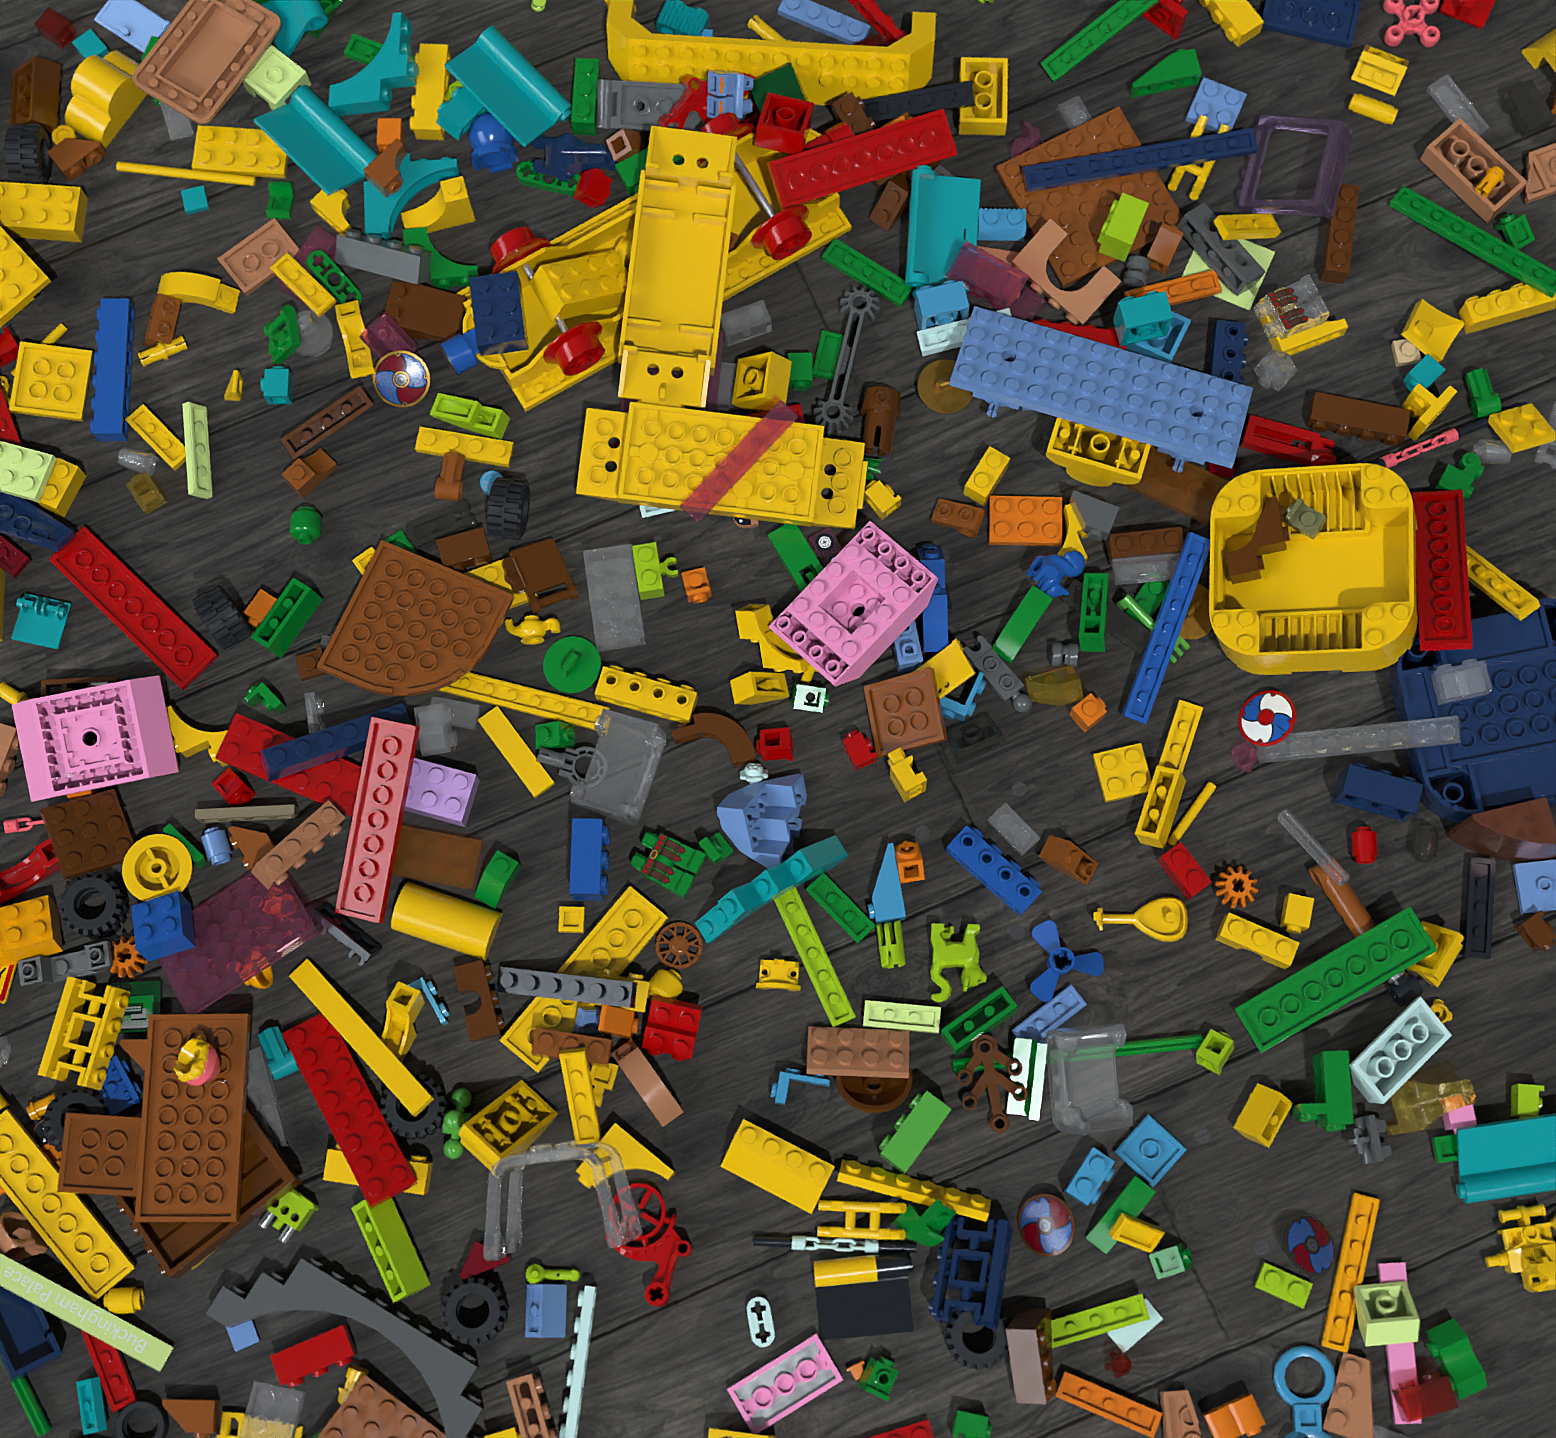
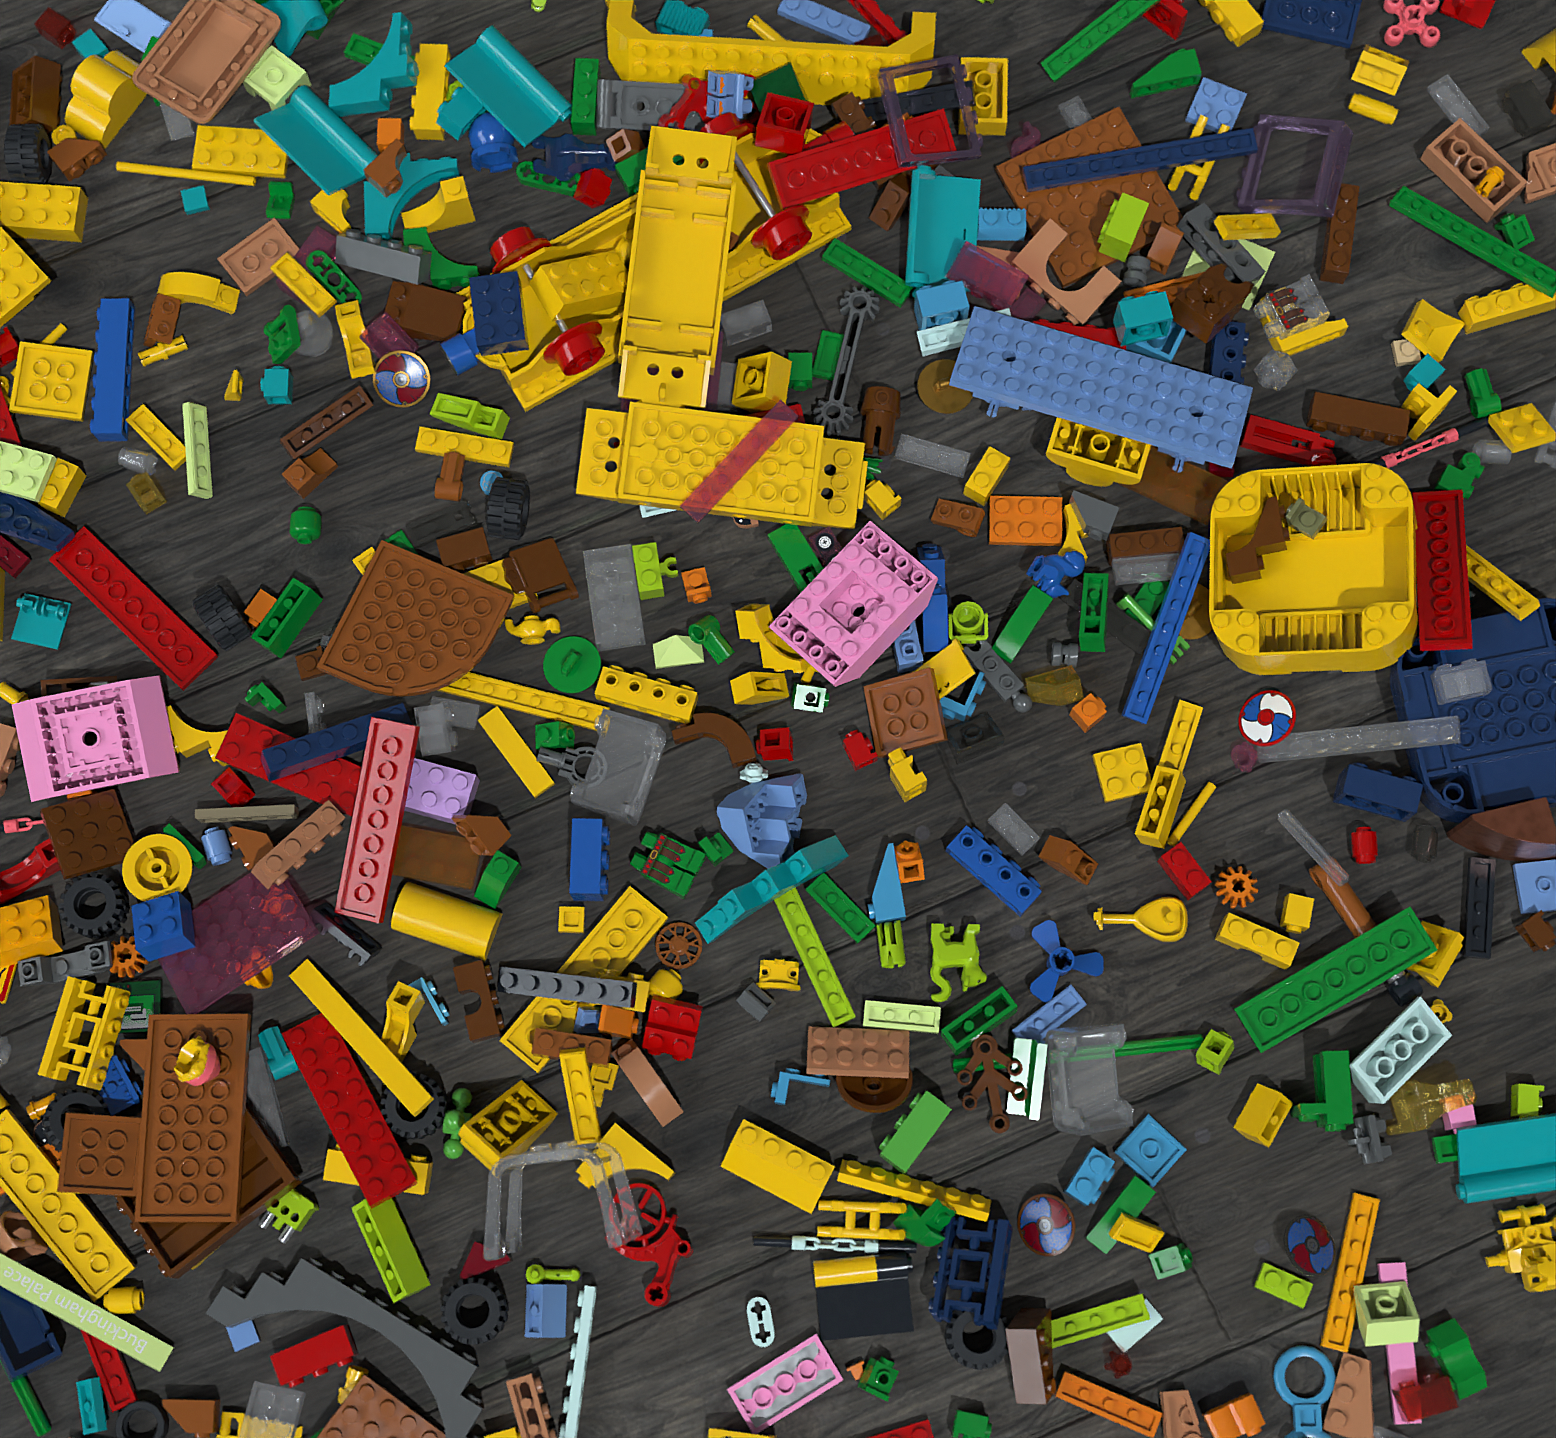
(483, 832): none -> dark orange slope
(677, 652): none -> yellowish green slope
(707, 633): none -> green piece
(756, 1002): none -> dark grey piece
(904, 156): none -> clear purple windscreen
(932, 455): none -> clear plate
(968, 623): none -> lime piece
(1209, 303): none -> reddish brown brick

